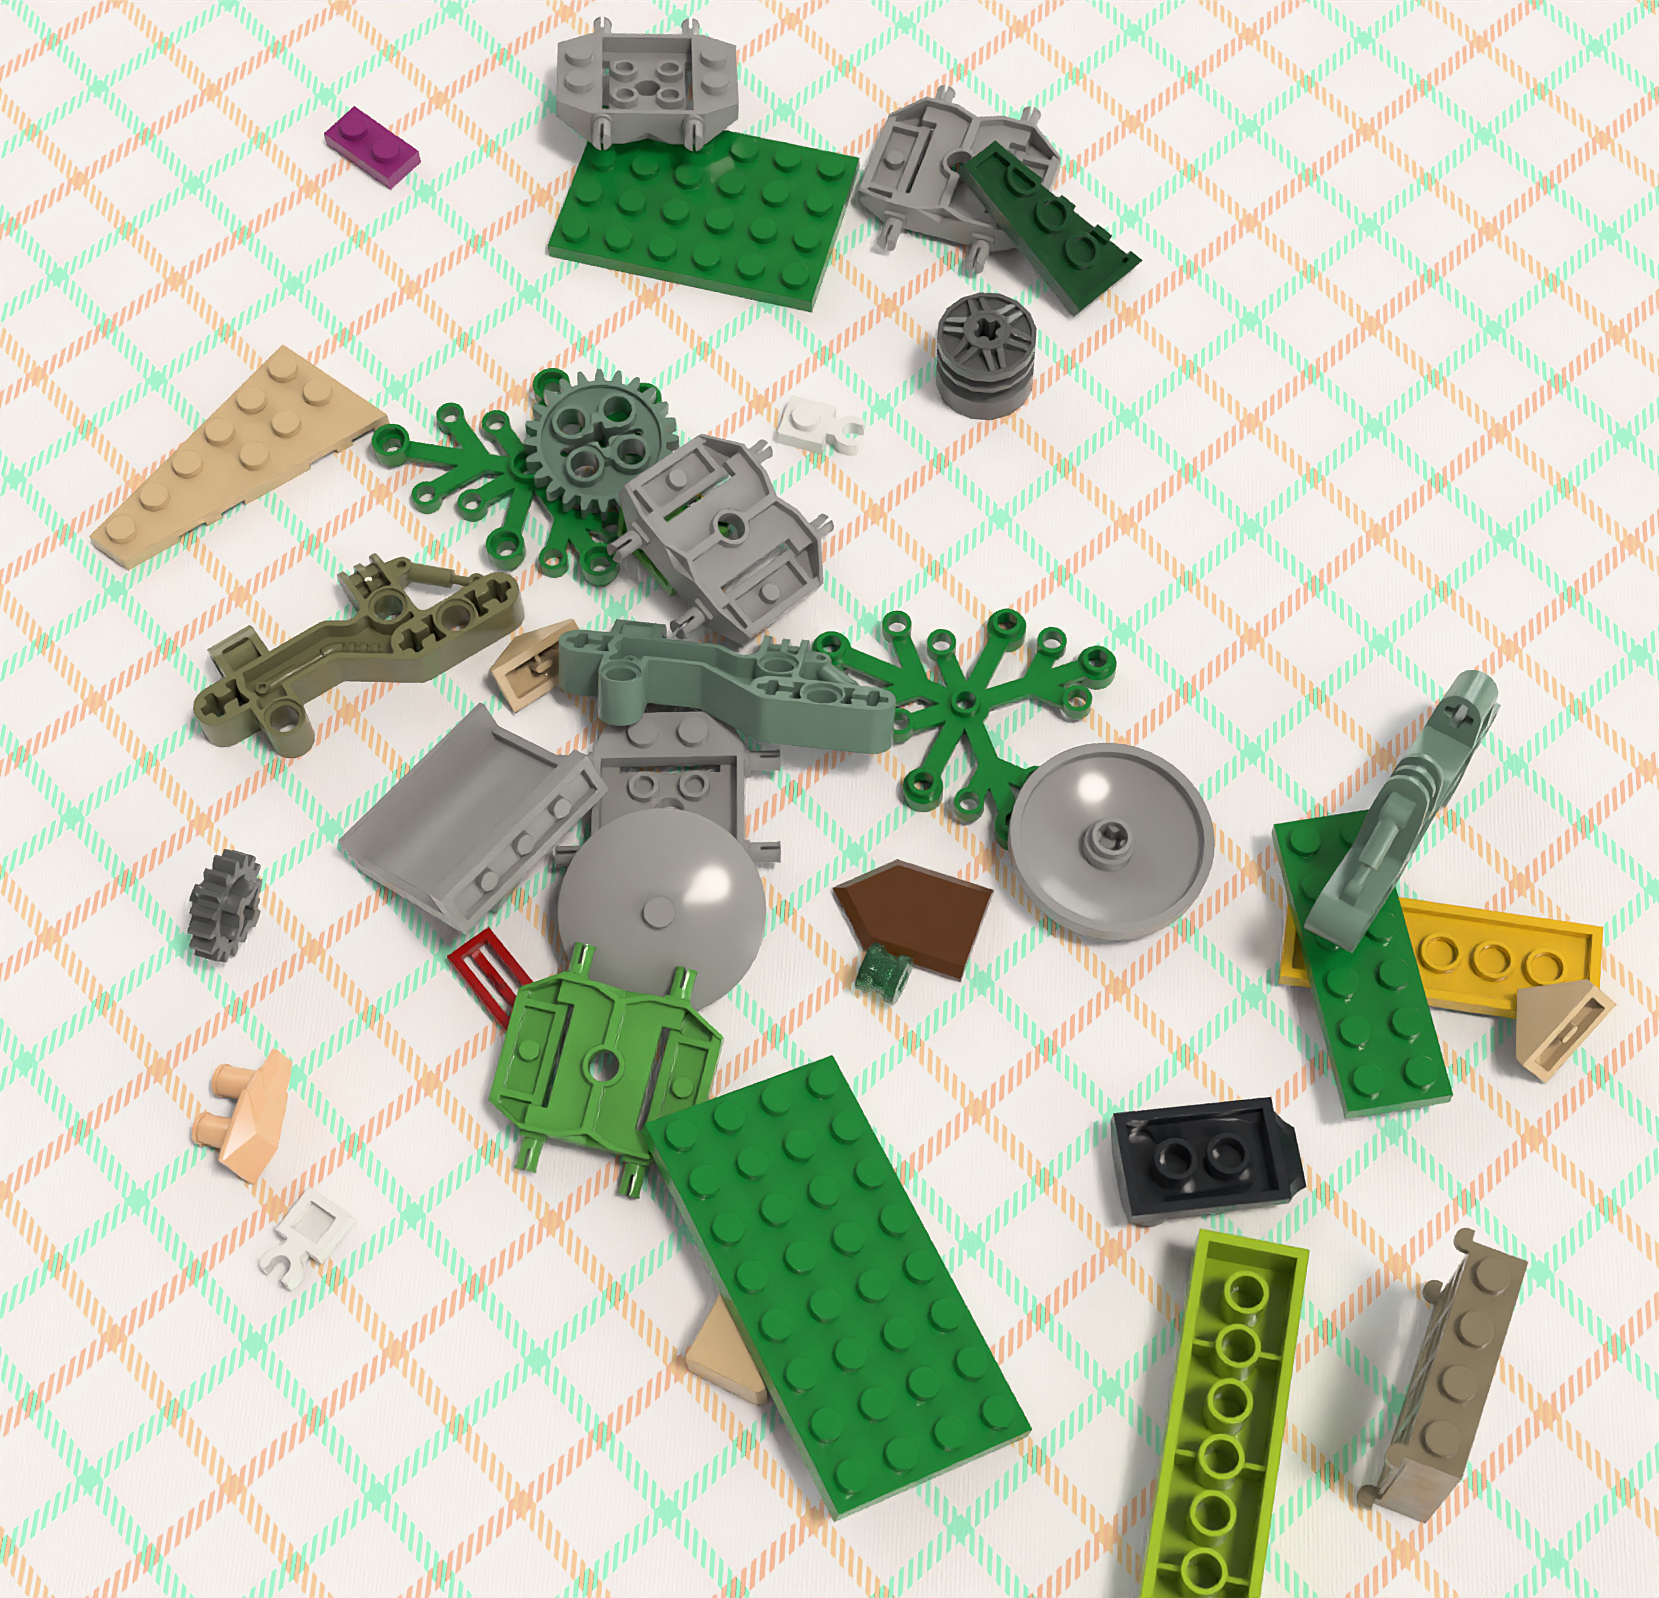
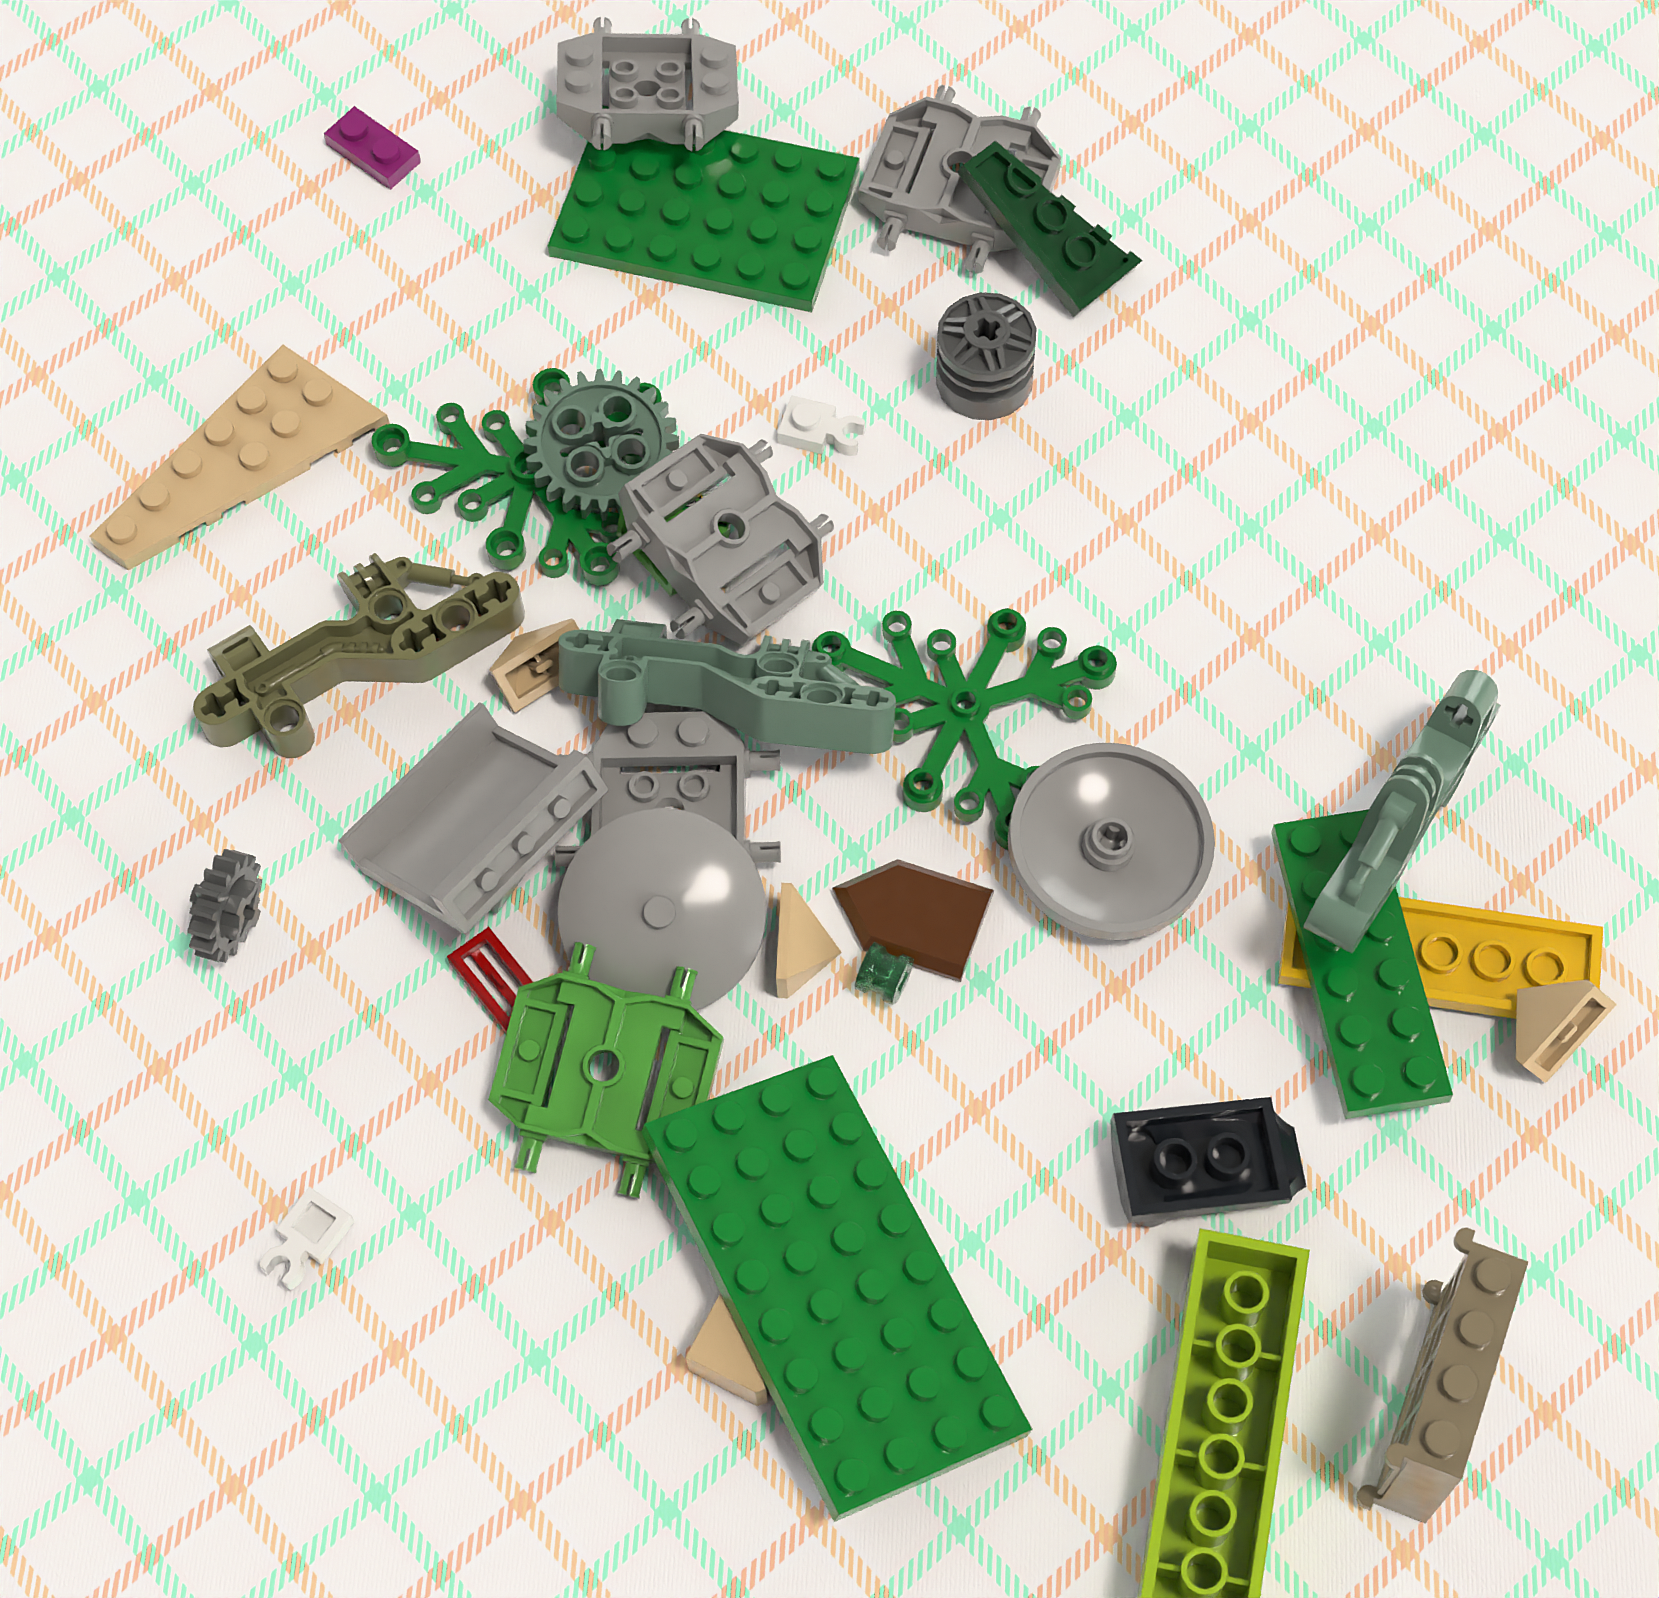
(254, 1130): light nougat connector -> none
(802, 943): none -> tan slope

